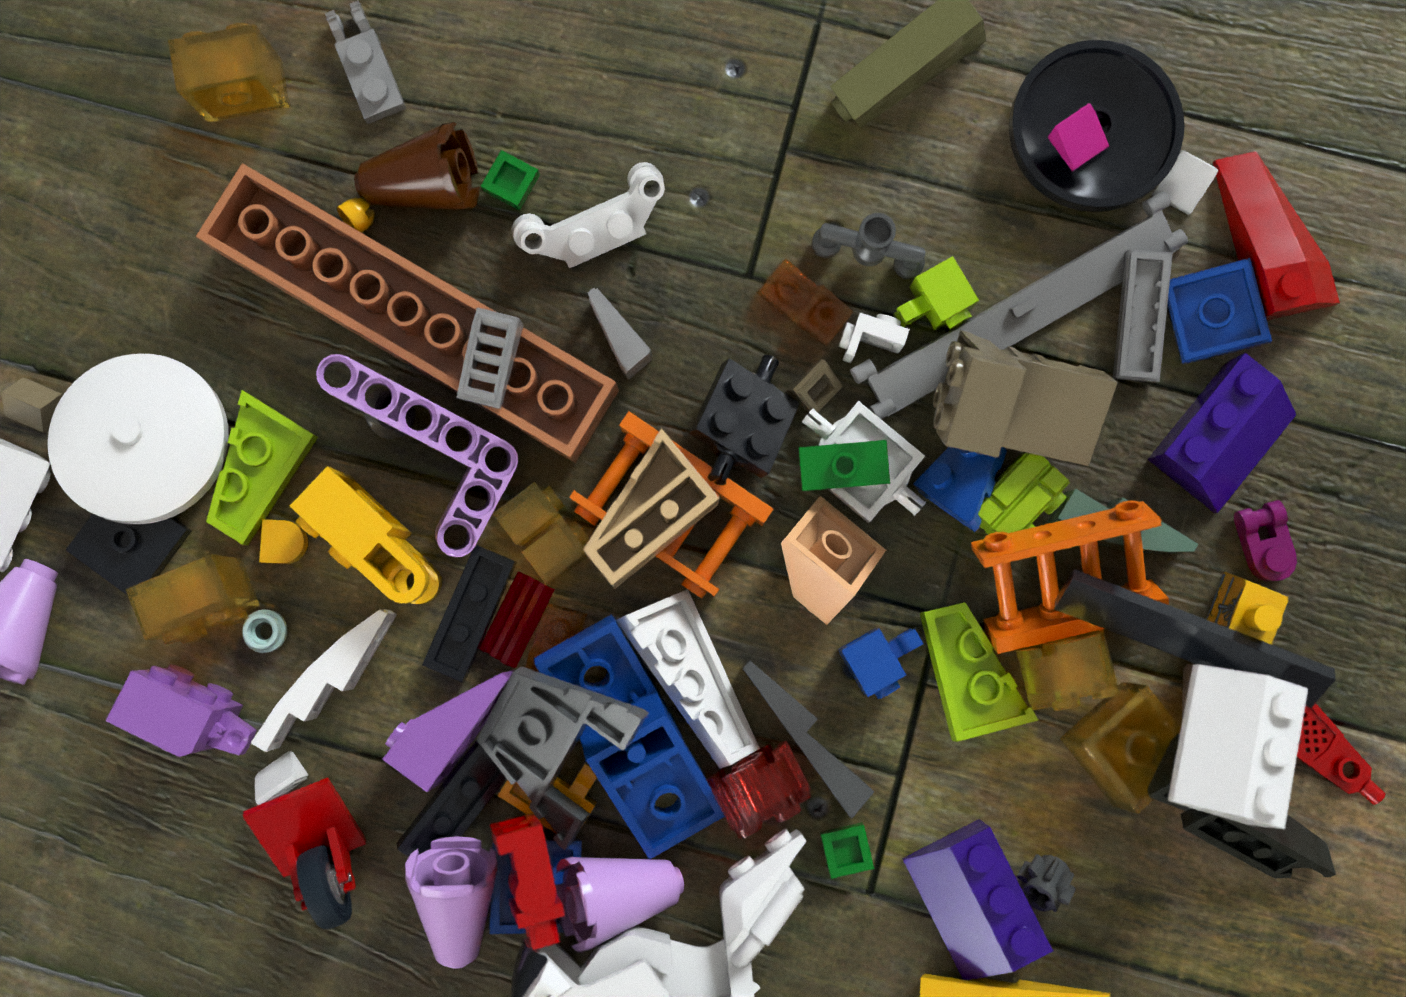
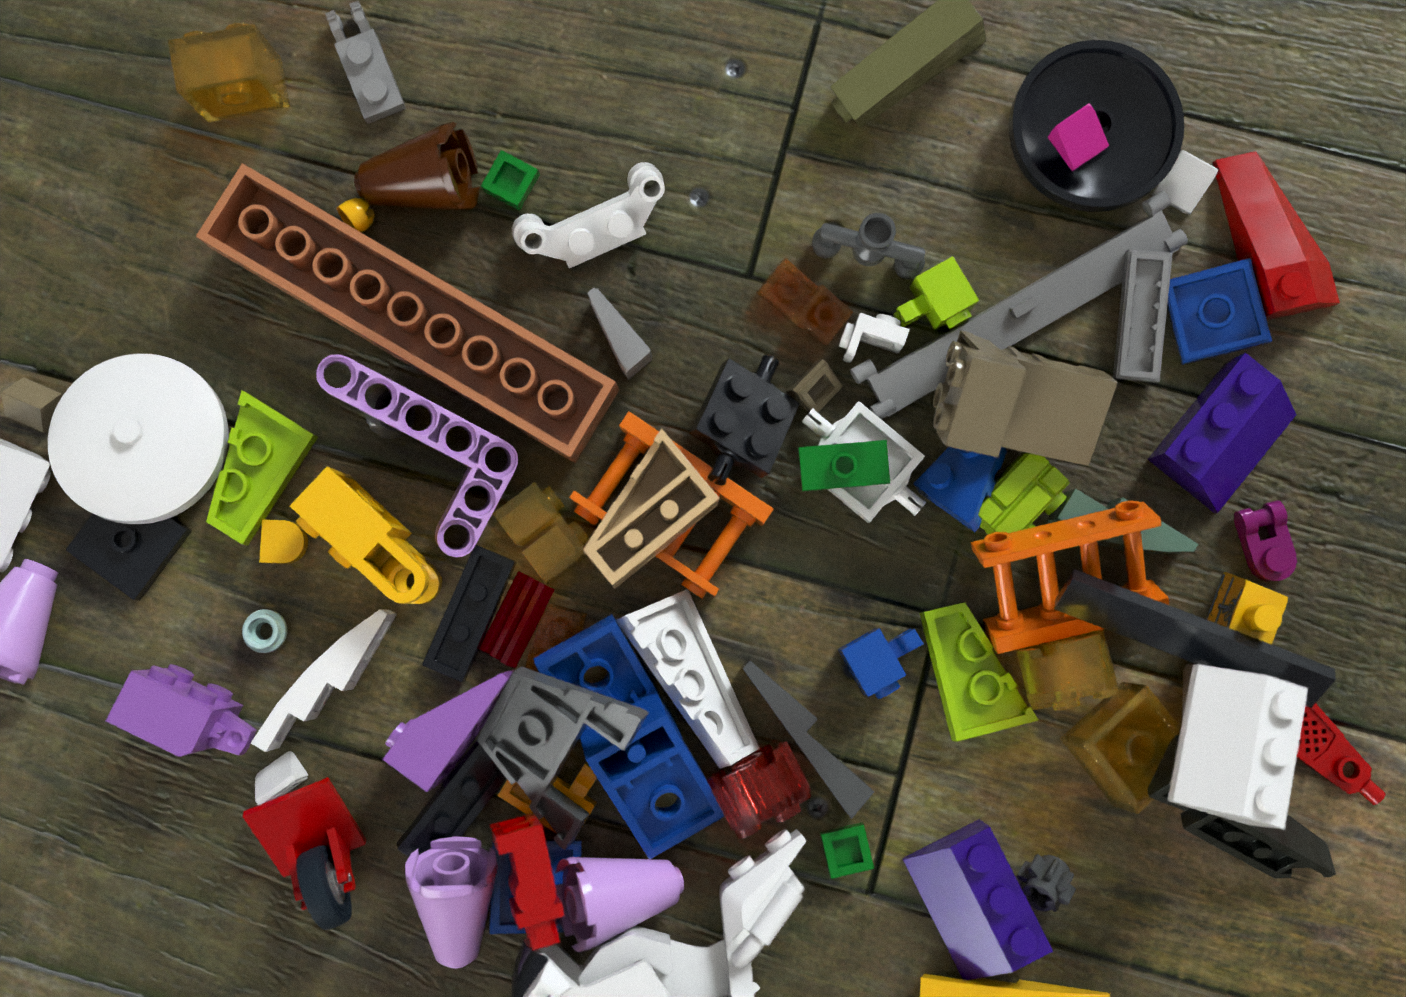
(192, 599): clear yellow brick -> none
(474, 355): light grey slope -> none
(828, 559): light nougat slope -> none

